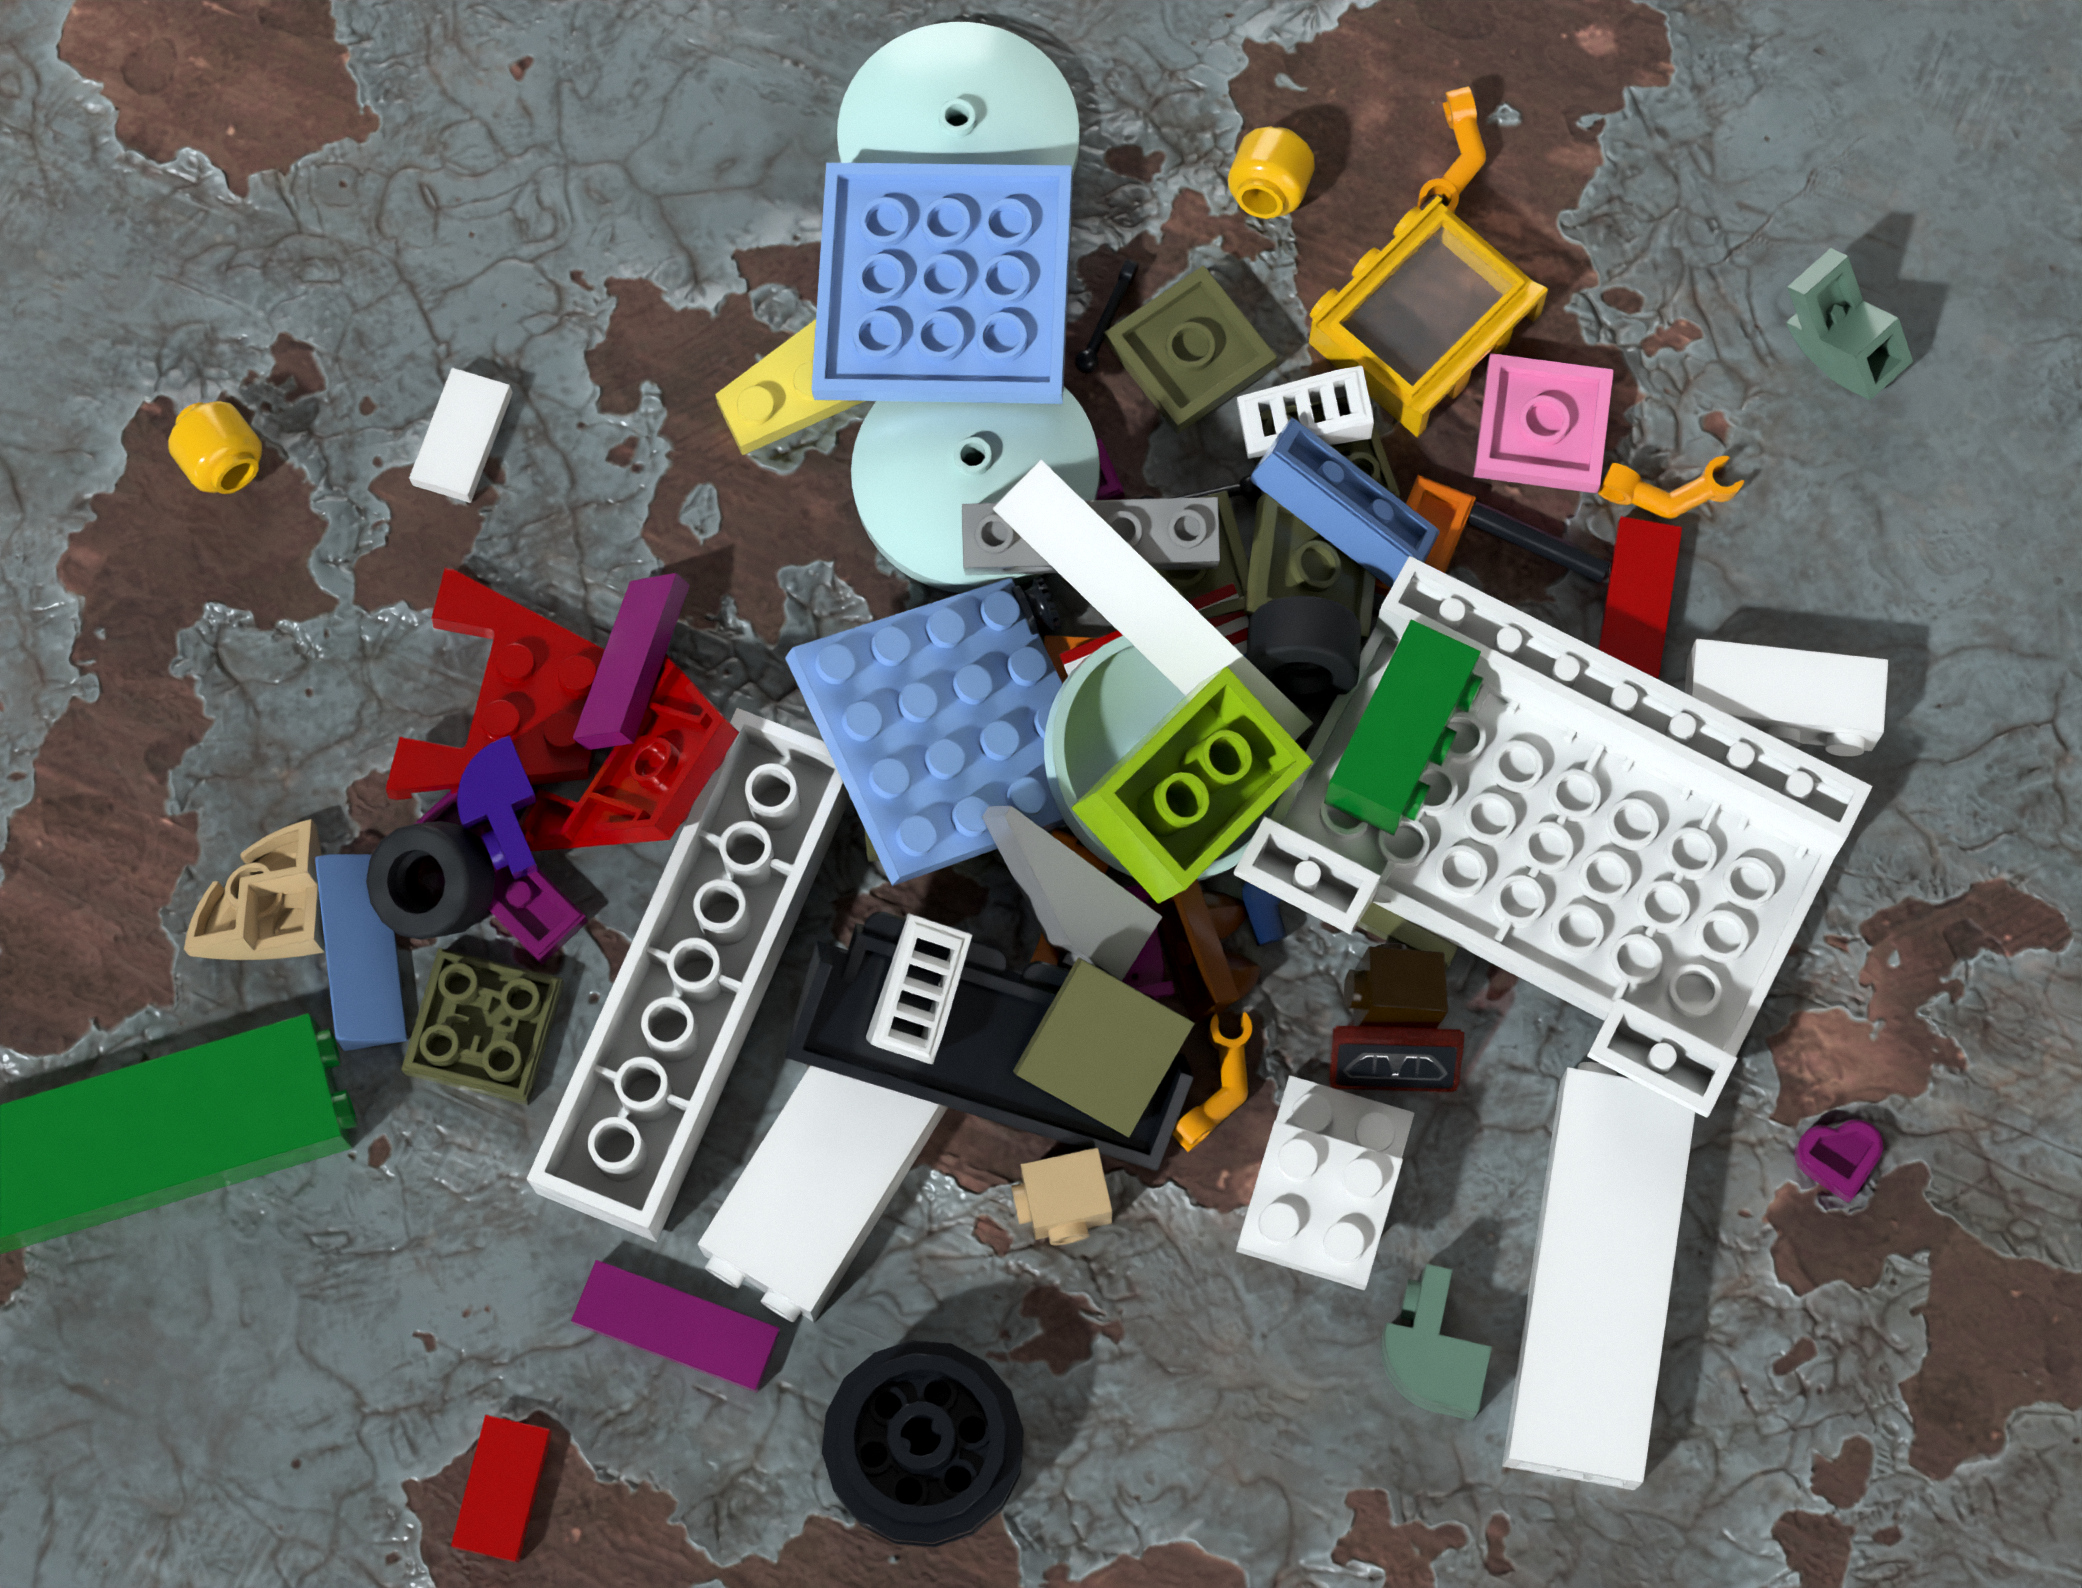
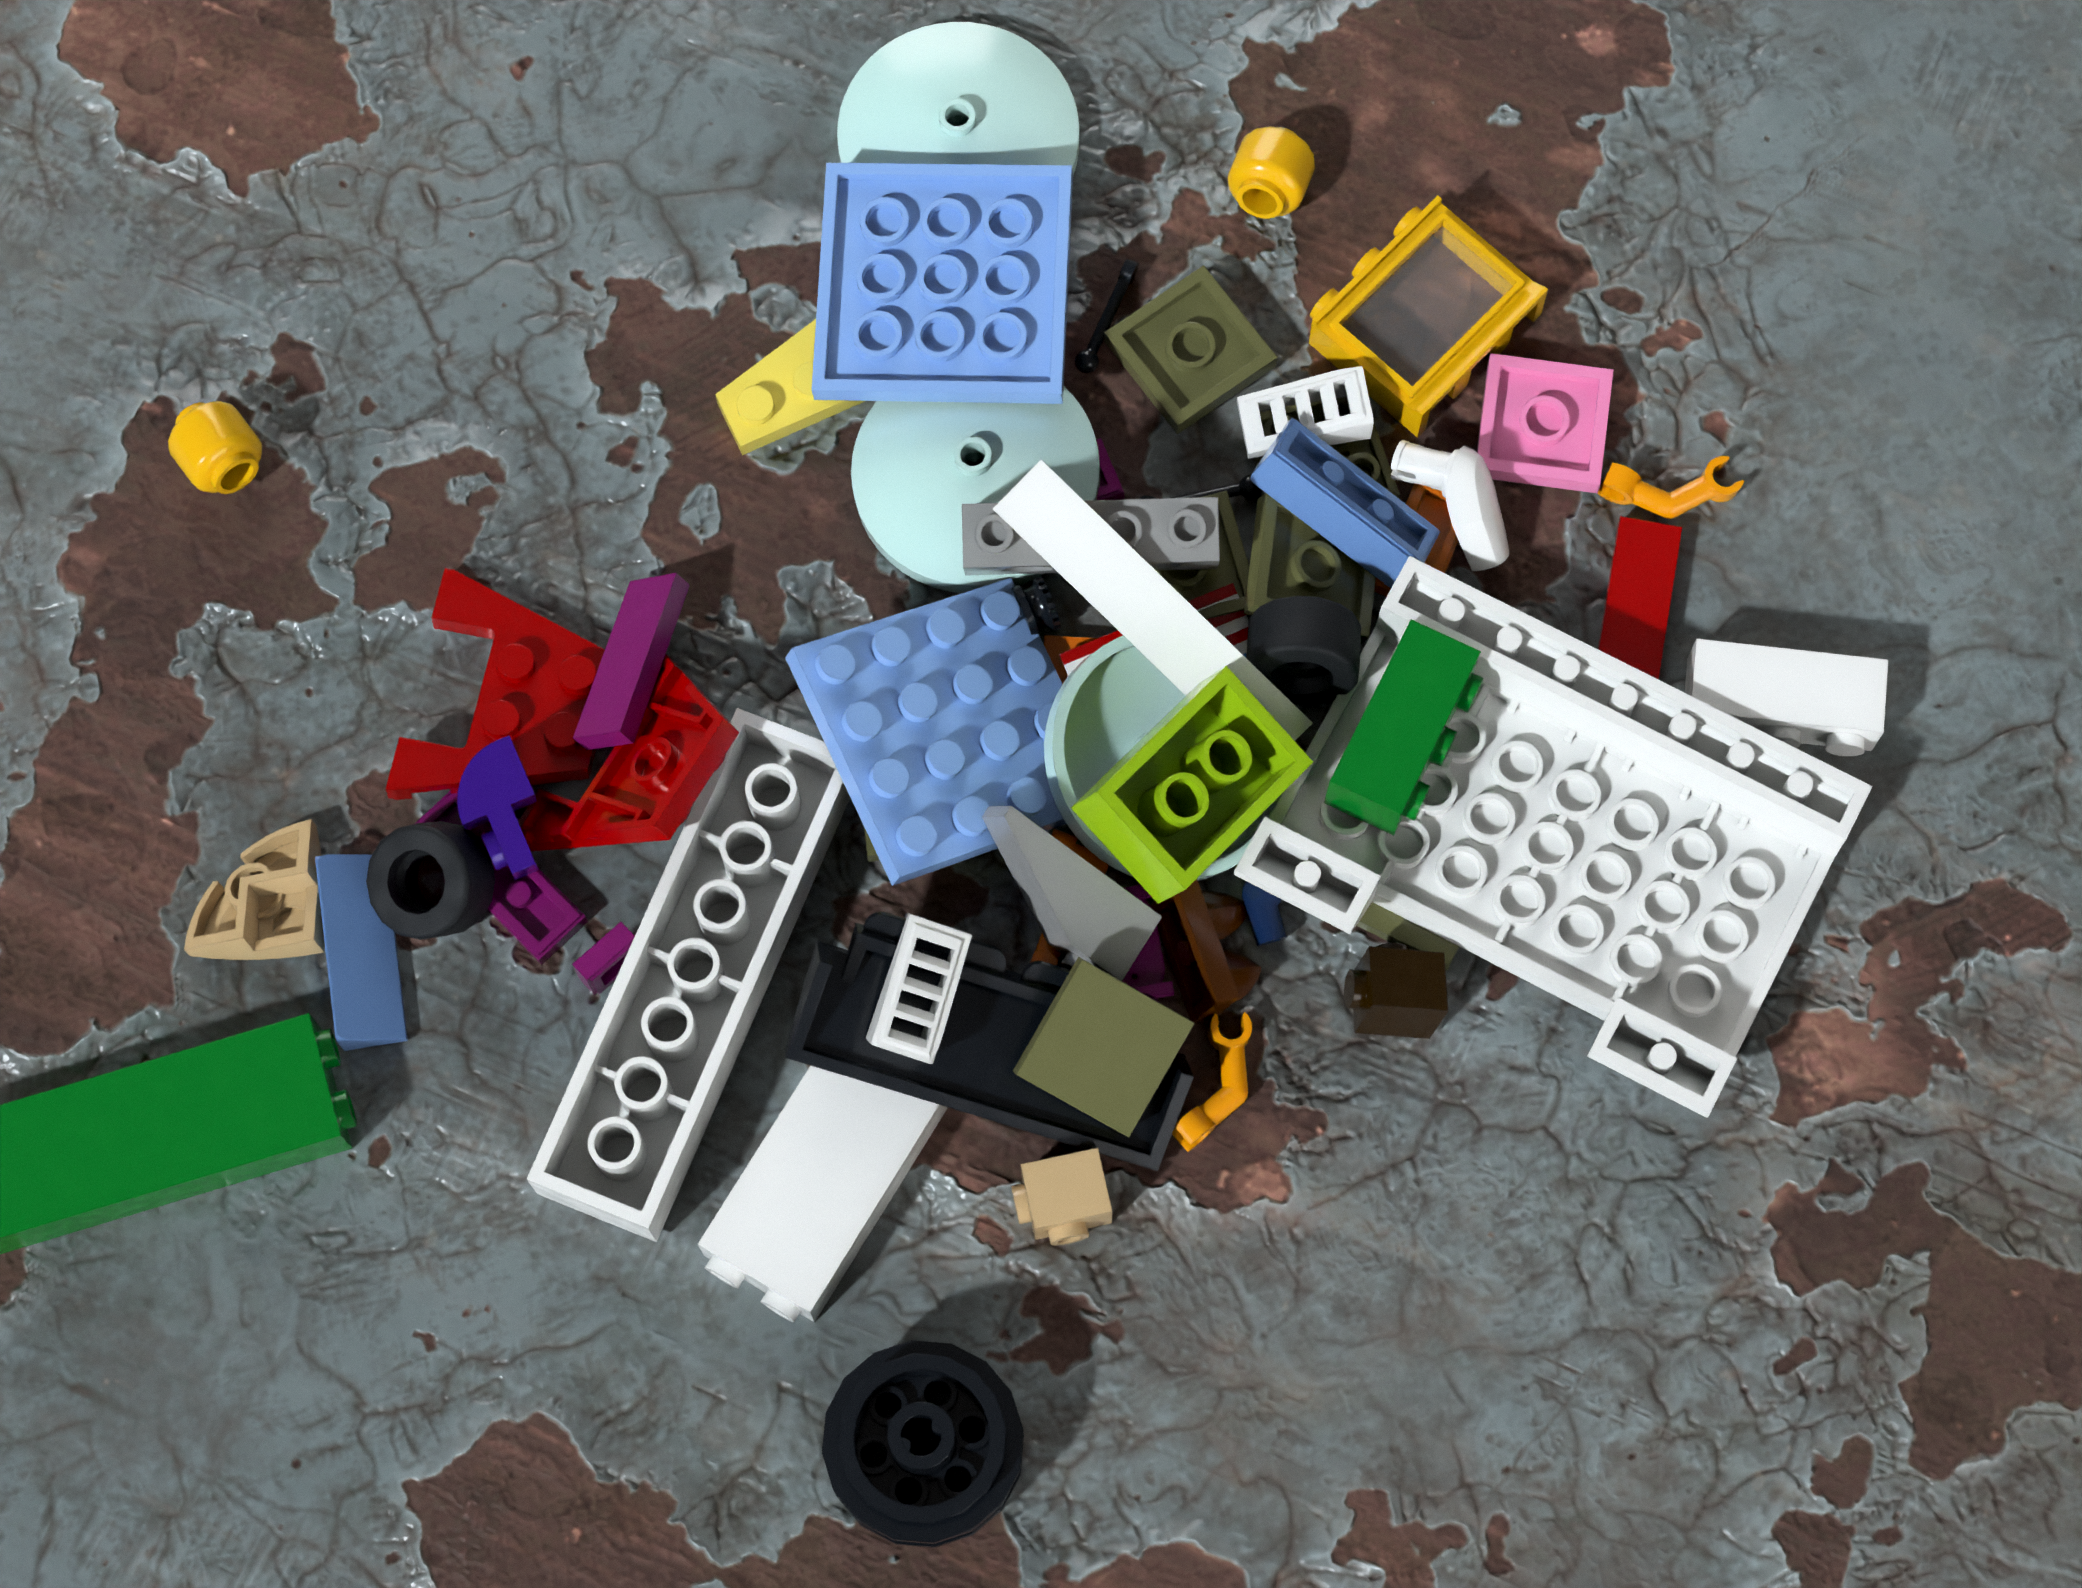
(461, 435): white tile -> none
(483, 1026): olive tile -> none
(501, 1488): red tile -> none
(603, 961): none -> magenta tile
(676, 1326): magenta tile -> none
(1326, 1183): white bracket -> none
(1395, 1058): slope -> none
(1428, 1367): sand green brick -> none
(1462, 118): light orange arm -> none
(1468, 496): none -> white arm
(1539, 541): black piece -> none
(1600, 1280): white brick -> none
(1839, 1157): magenta tile -> none
(1841, 332): sand green brick -> none

